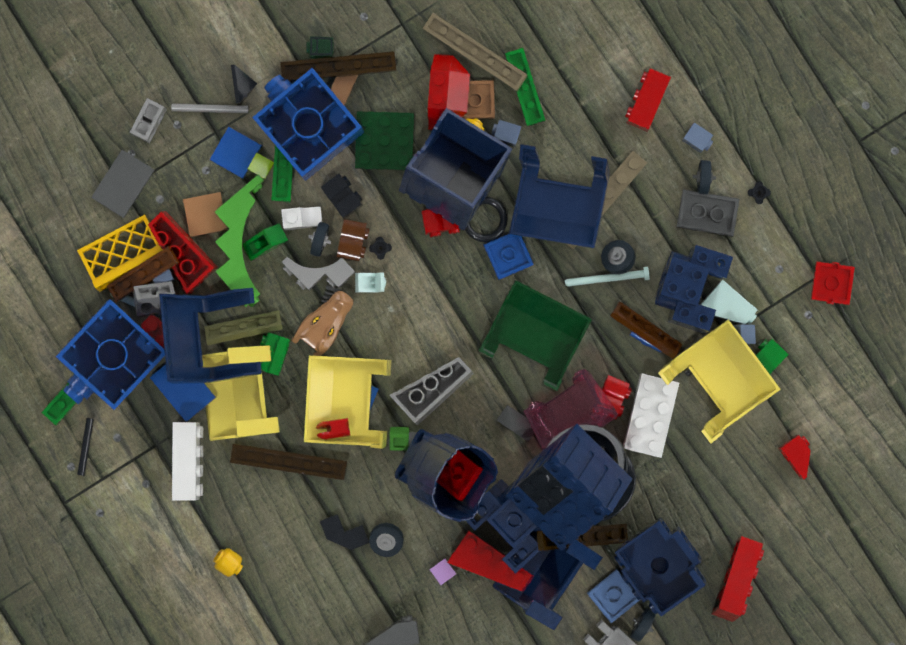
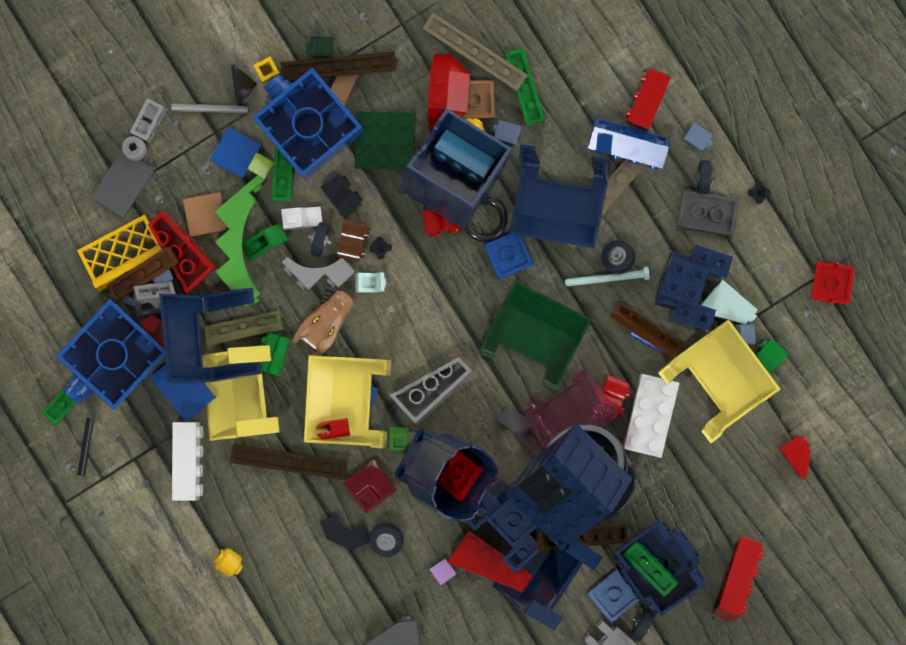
(131, 142): none -> light grey piece
(266, 70): none -> yellow brick
(369, 486): none -> dark red plate
(463, 157): none -> dark azure brick
(629, 144): none -> slope
(650, 568): none -> green plate

